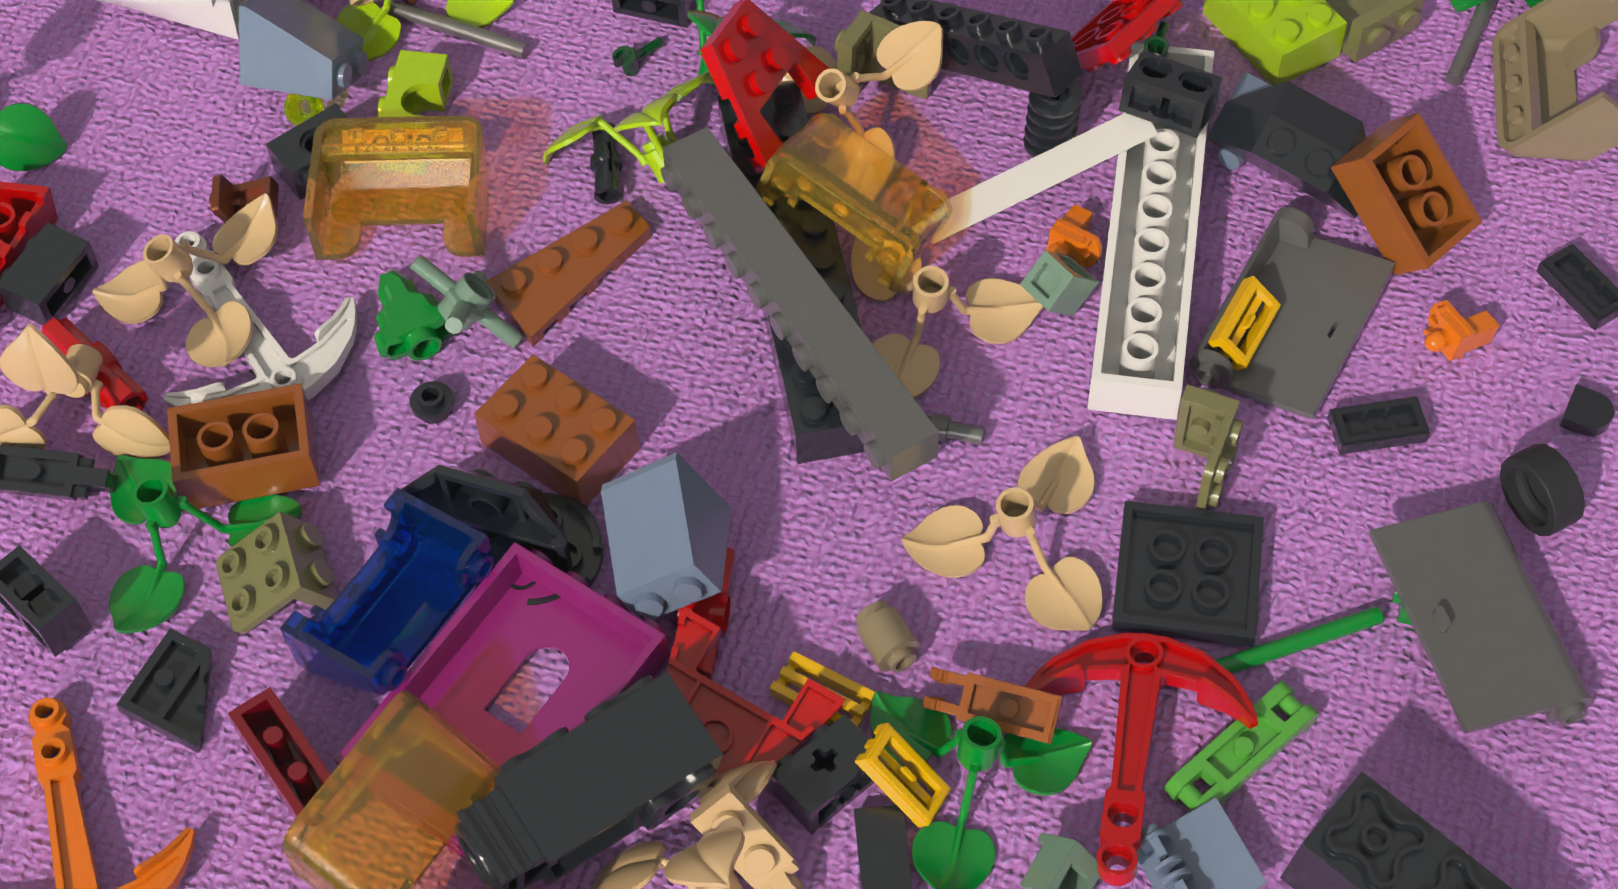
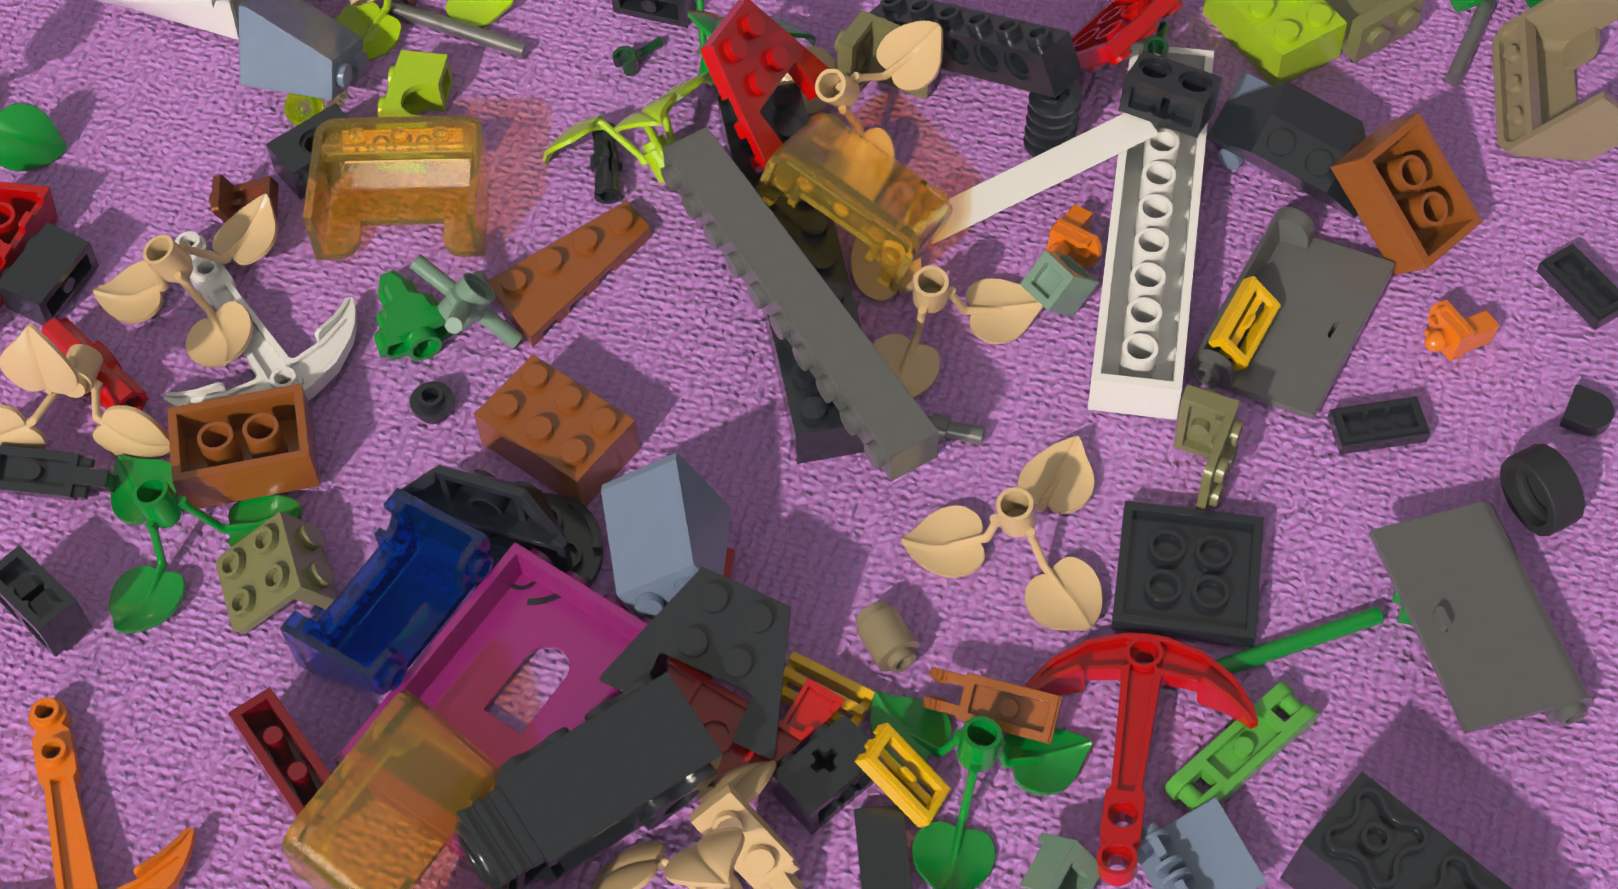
(172, 690): black wing -> none
(725, 634): none -> black wing

